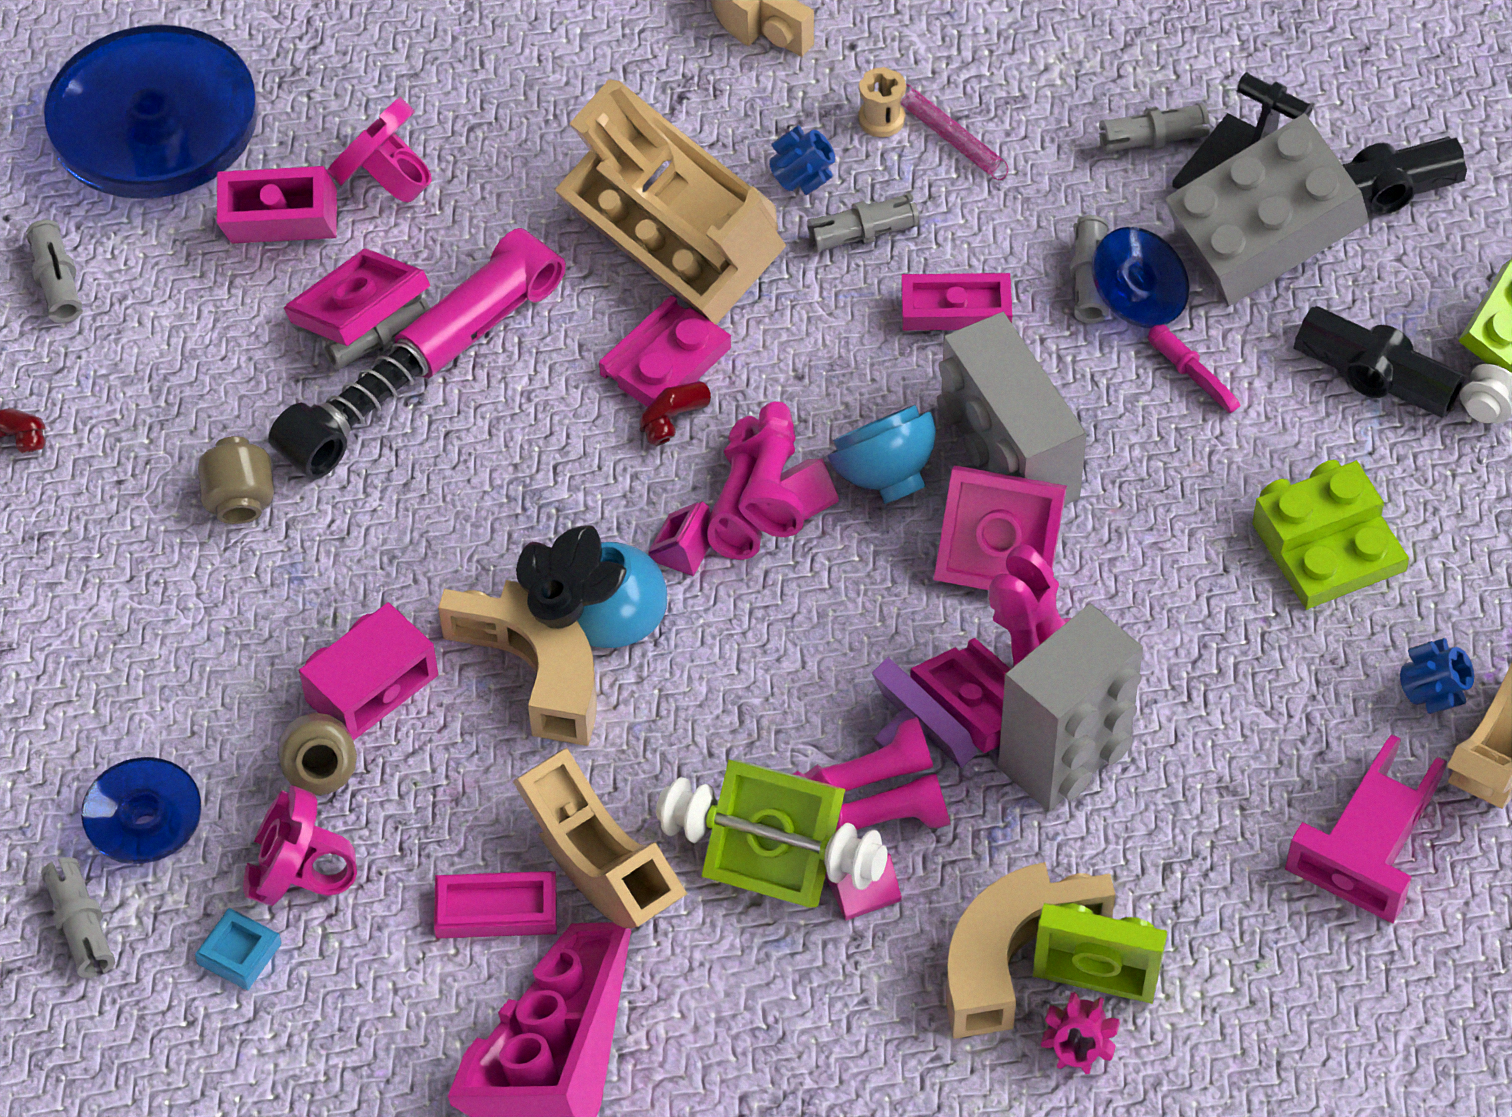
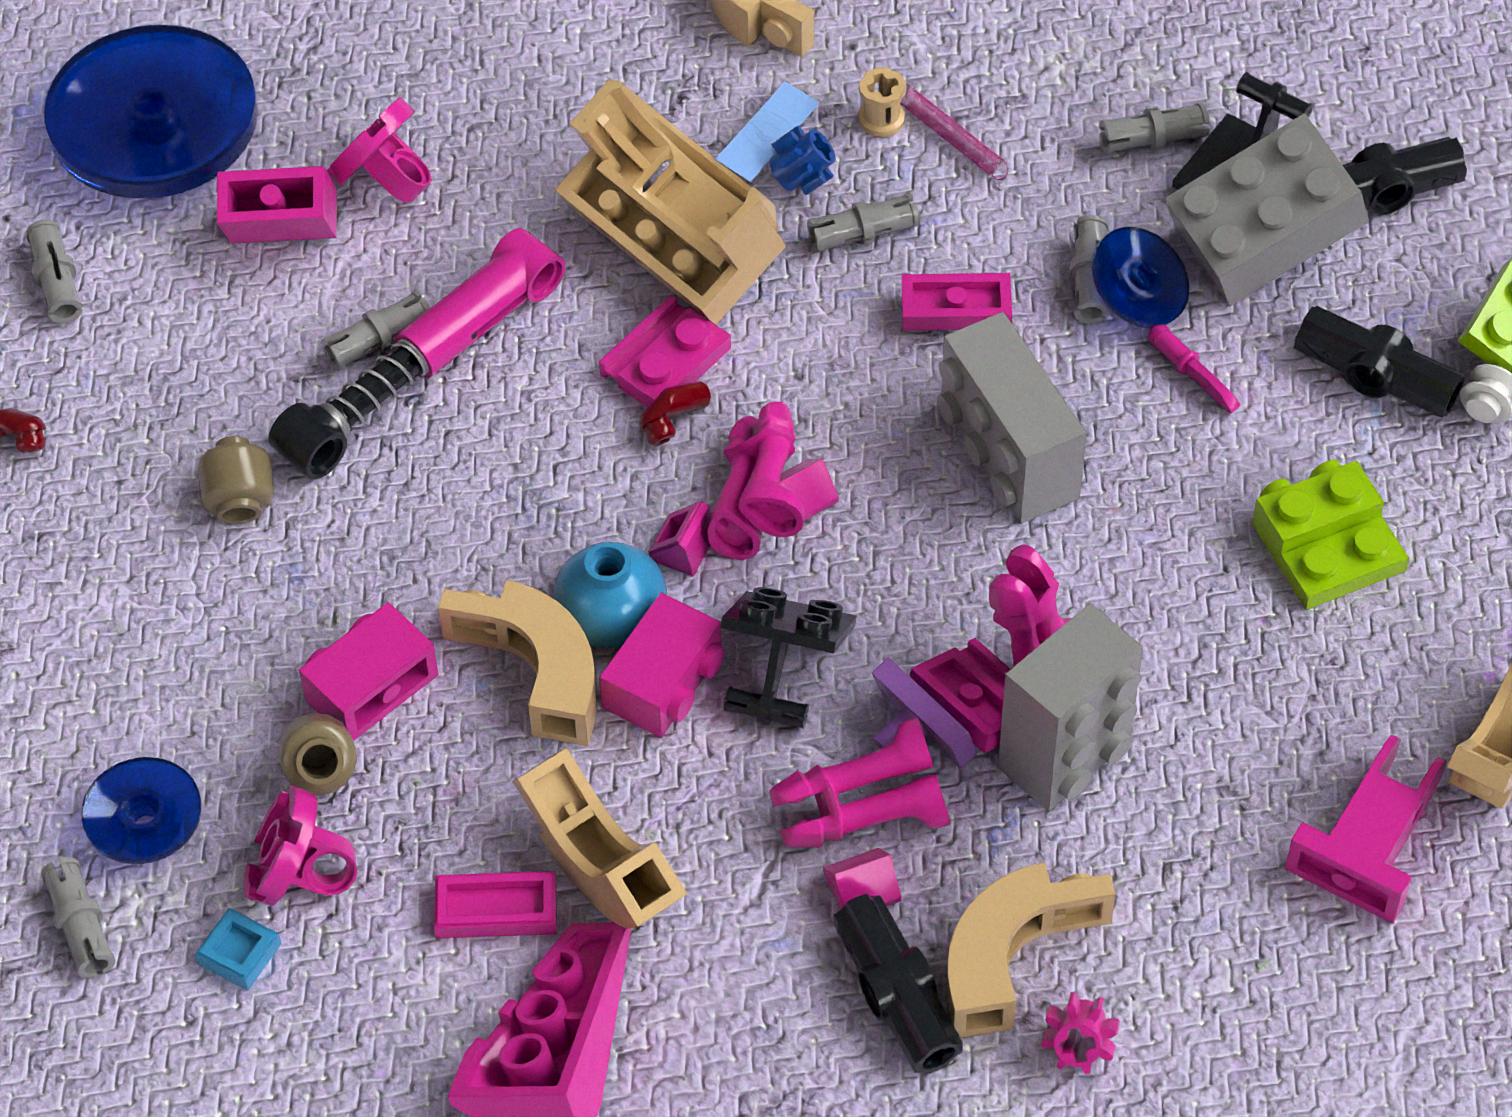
(356, 296): dark pink tile -> none
(570, 573): black plate -> none
(662, 665): none -> dark pink brick
(752, 145): none -> light blue piece
(771, 616): none -> black plate
(772, 833): lime plate -> none
(887, 453): dark azure piece -> none
(897, 983): none -> black piece
(990, 517): dark pink plate -> none
(1099, 951): lime plate -> none
(1437, 676): blue gear -> none

